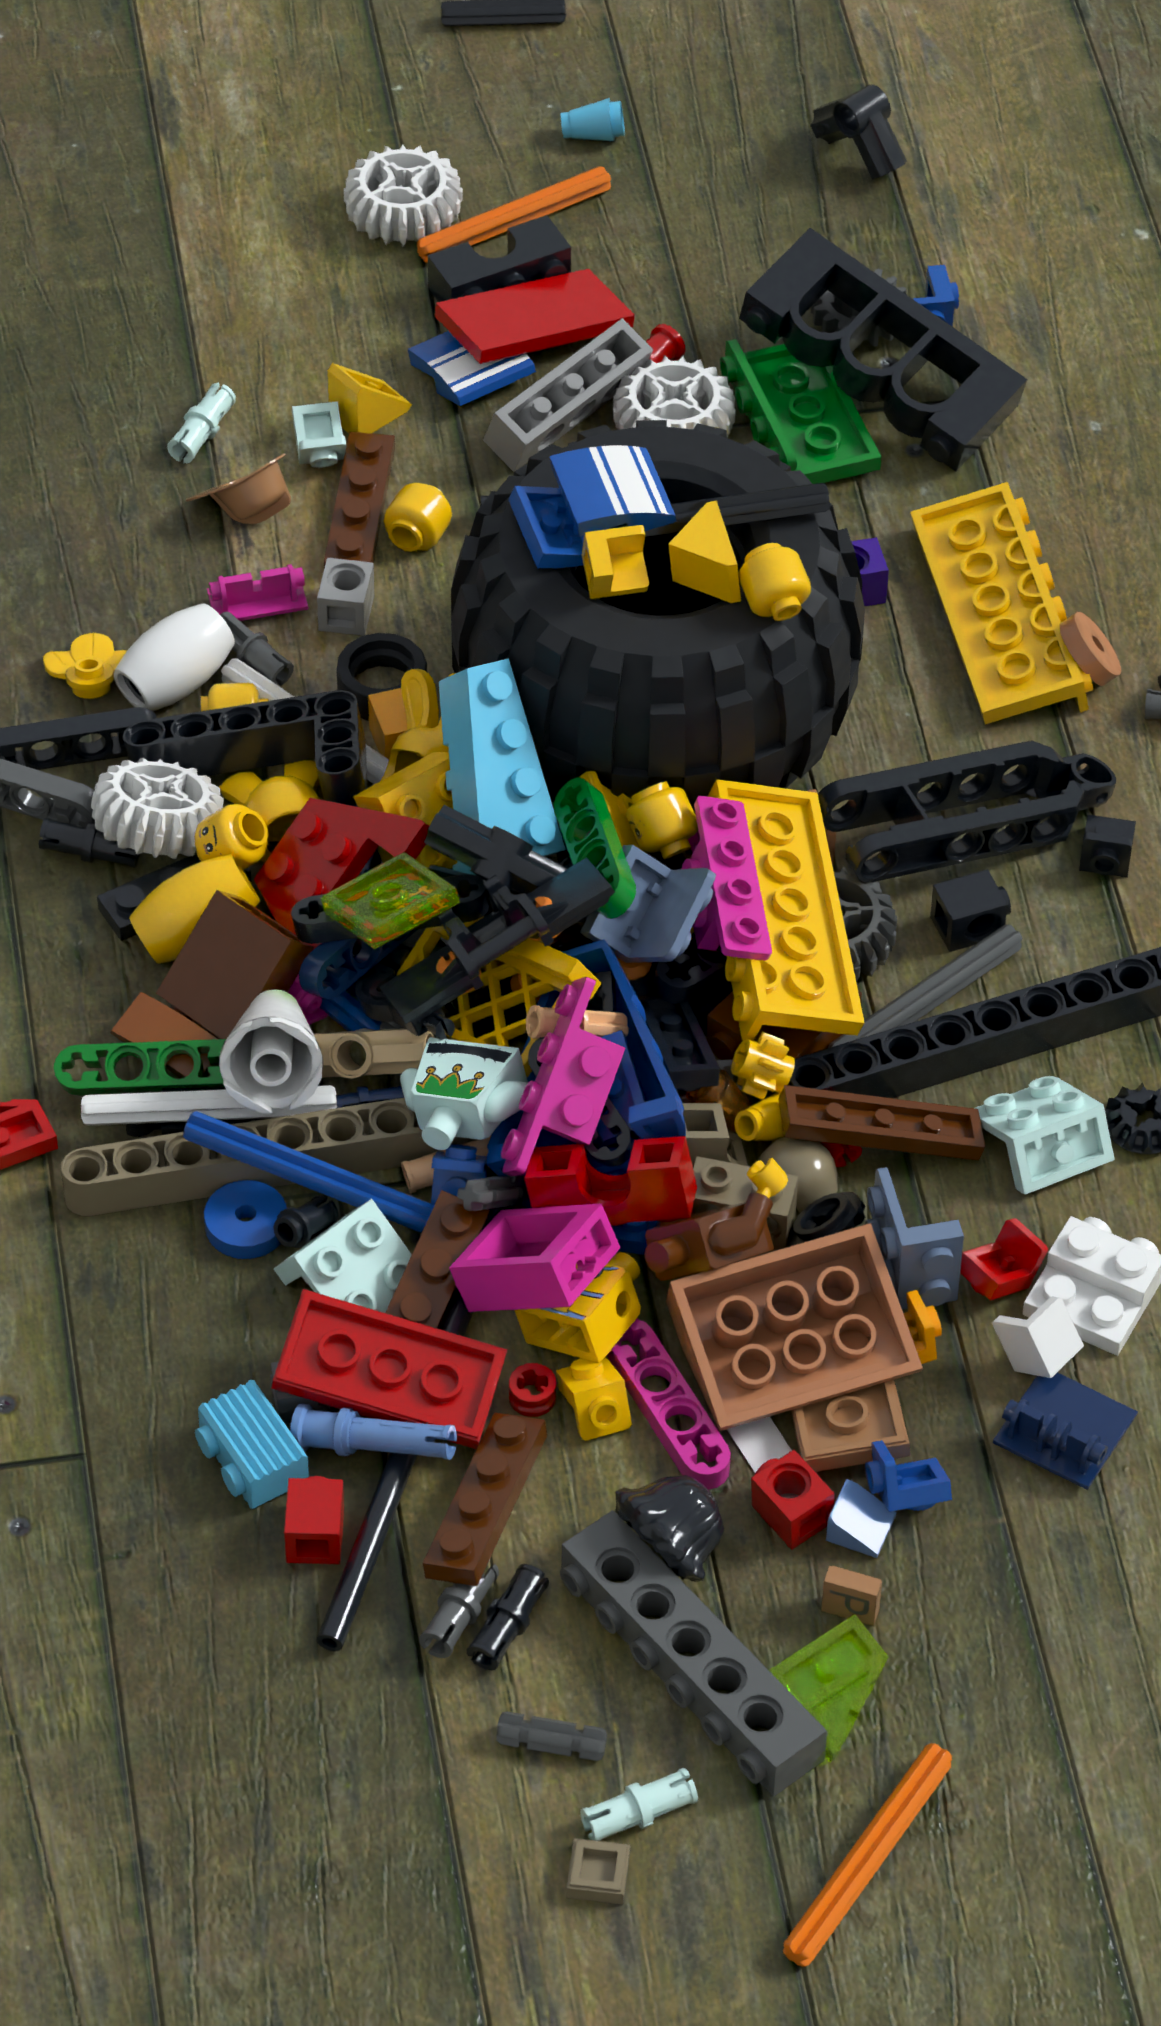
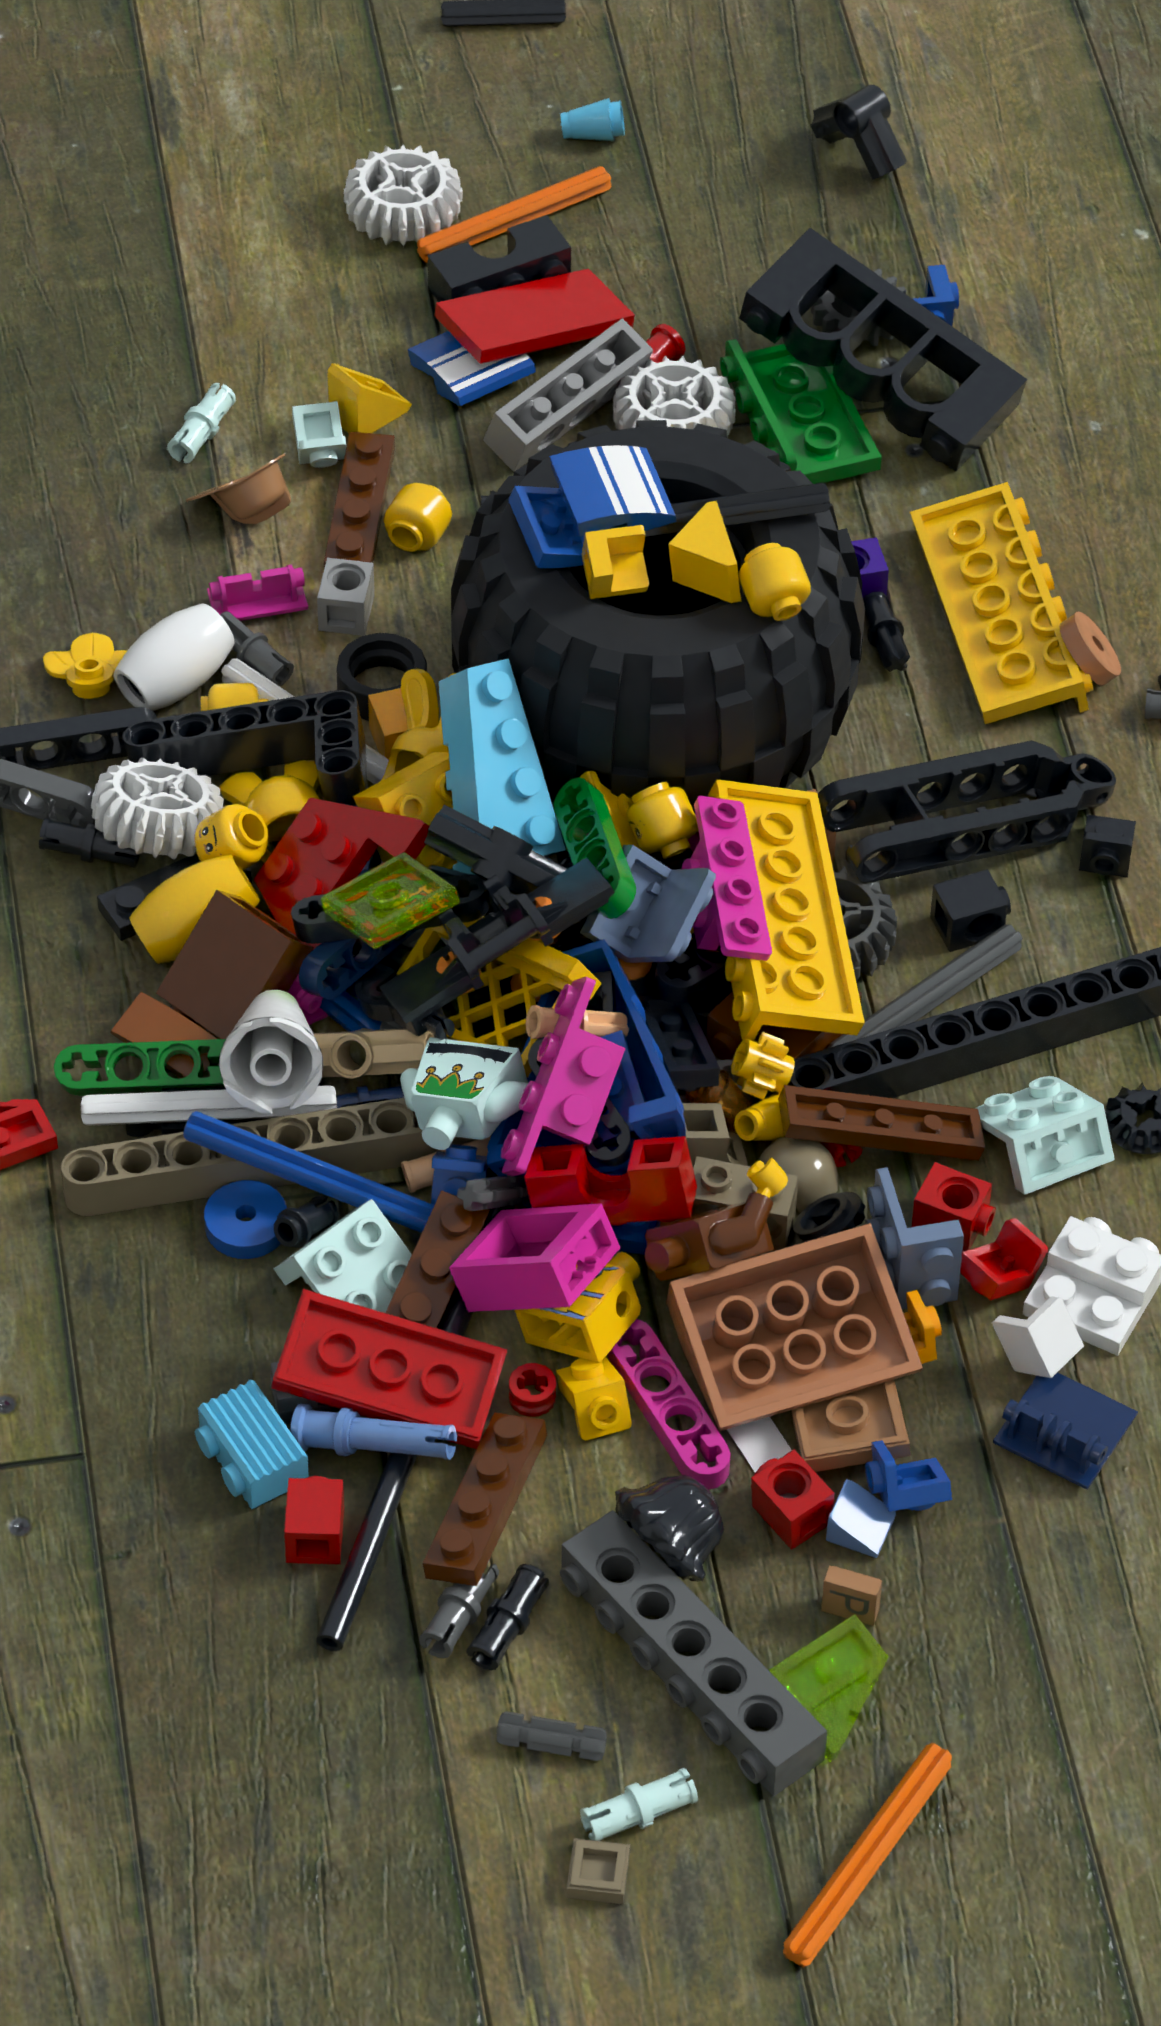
(885, 632): none -> black axle
(954, 1196): none -> red brick

